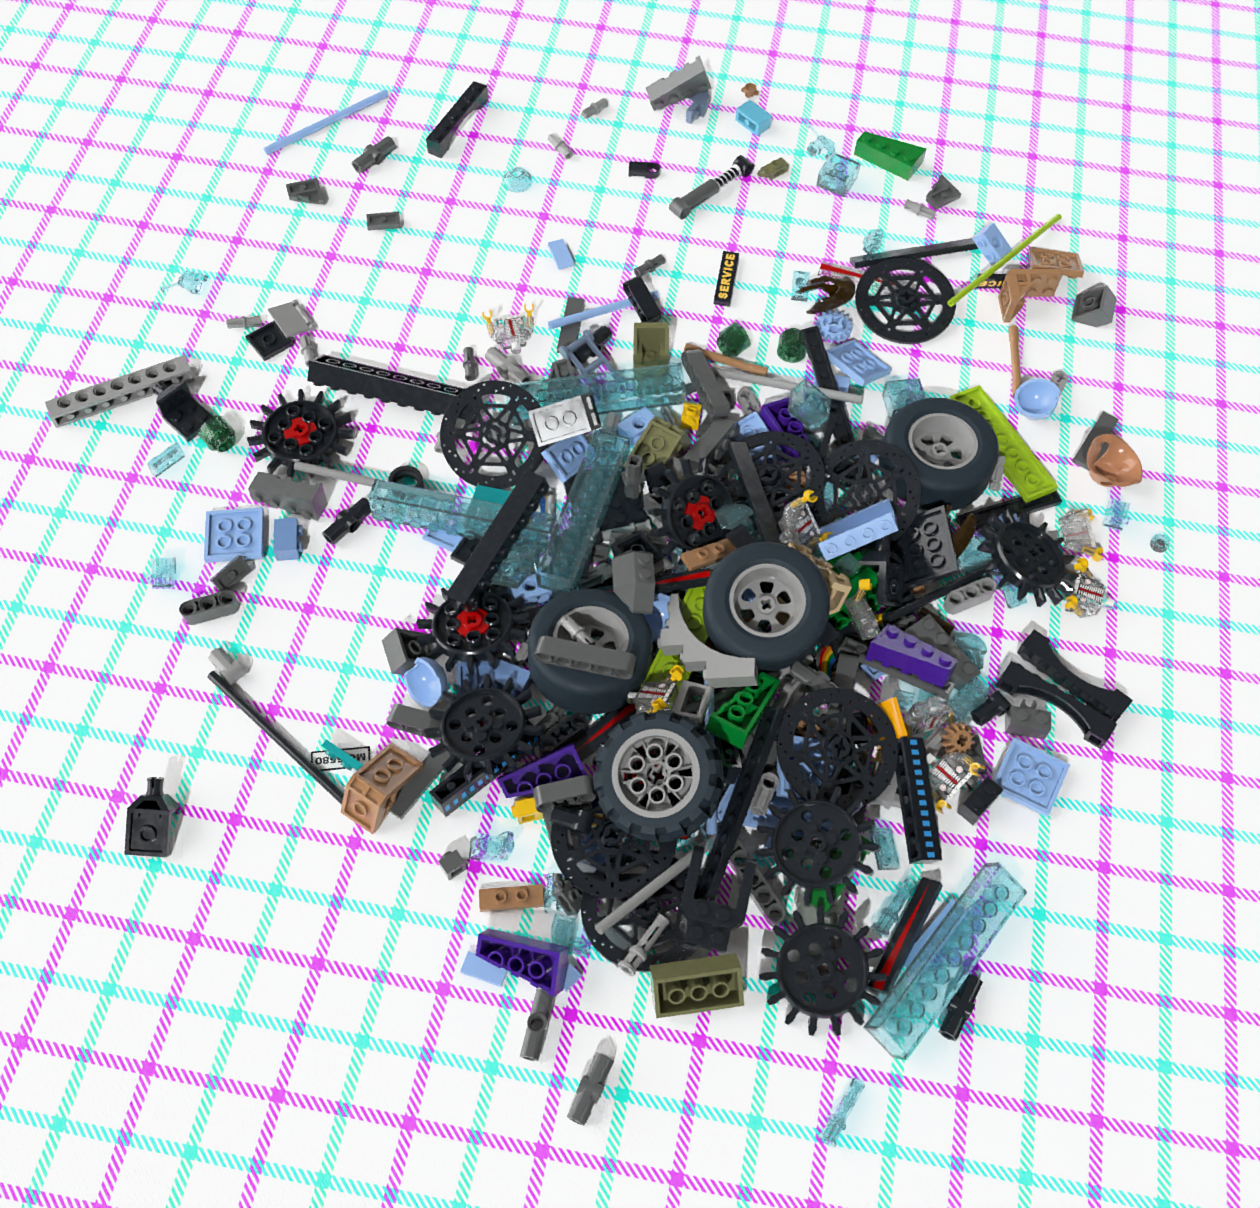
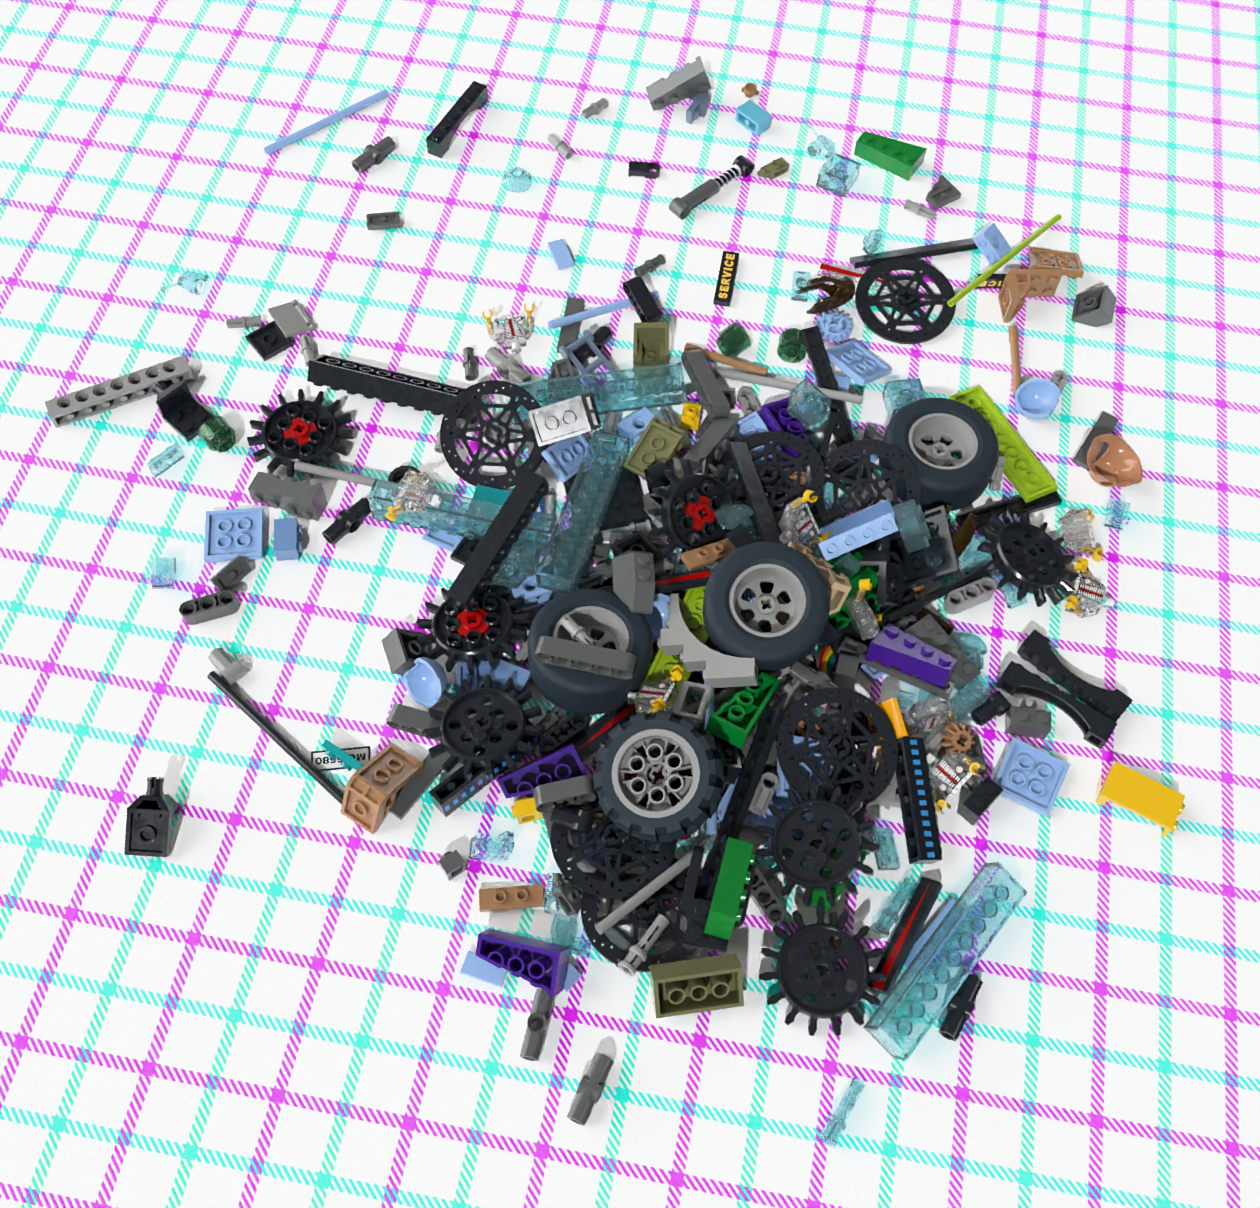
(305, 191): dark grey wing -> none
(413, 494): none -> clear torso
(633, 476): dark grey piece -> none
(729, 888): none -> green wedge
(912, 525): none -> clear light blue brick
(1142, 796): none -> yellow panel
(1159, 543): clear light blue tile -> none

